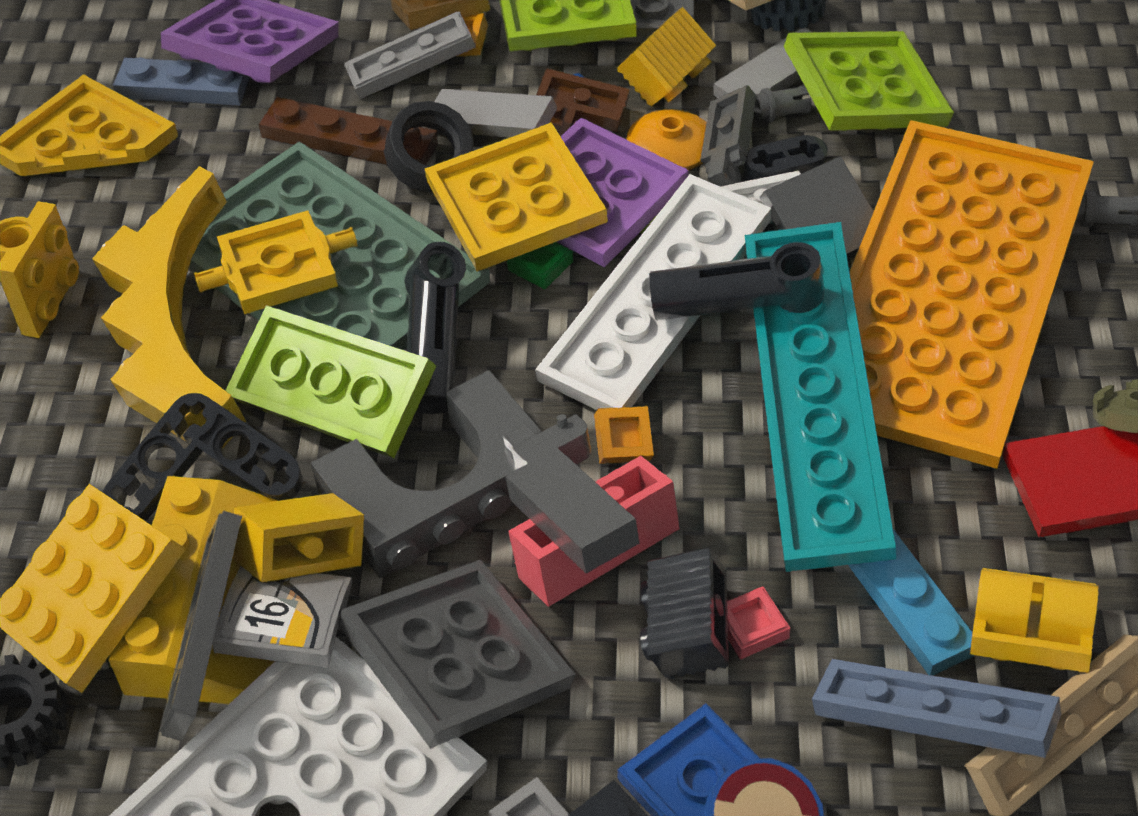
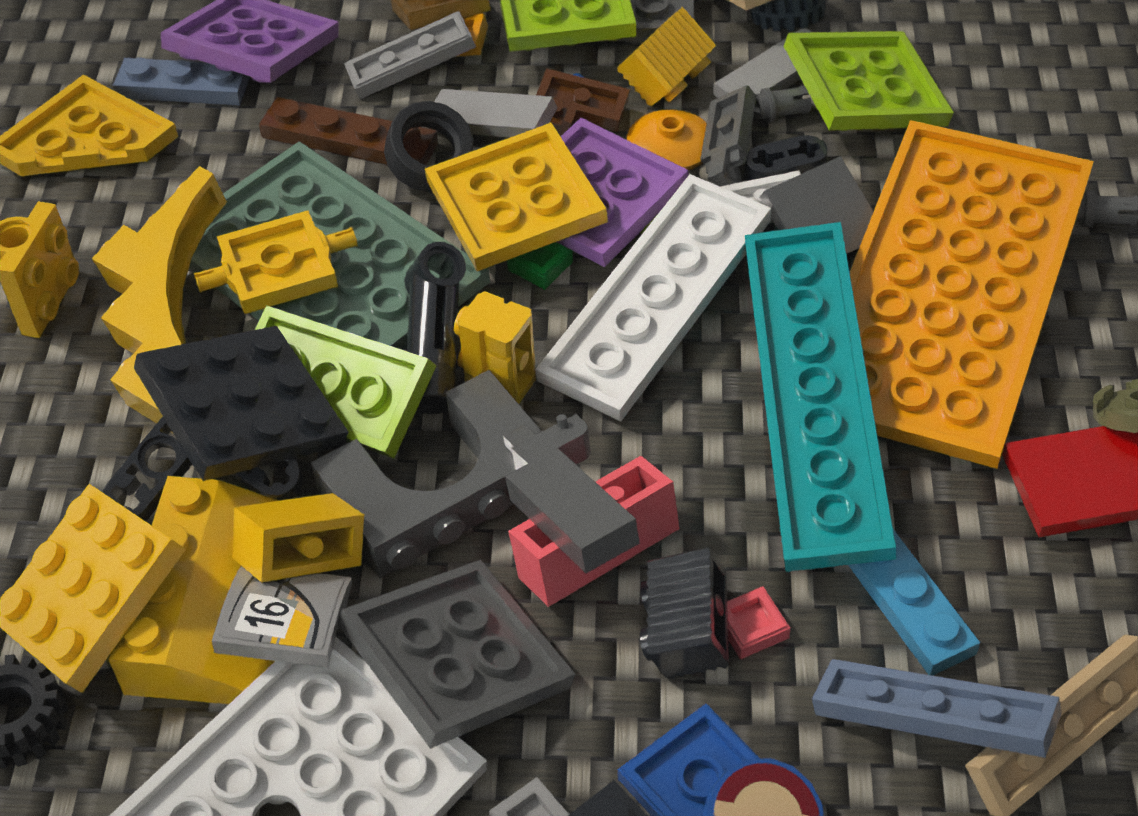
(200, 627): dark grey tile -> none
(239, 401): none -> black plate
(498, 340): none -> yellow brick
(623, 434): light orange plate -> none
(785, 279): black piece -> none
(1034, 620): yellow plate -> none

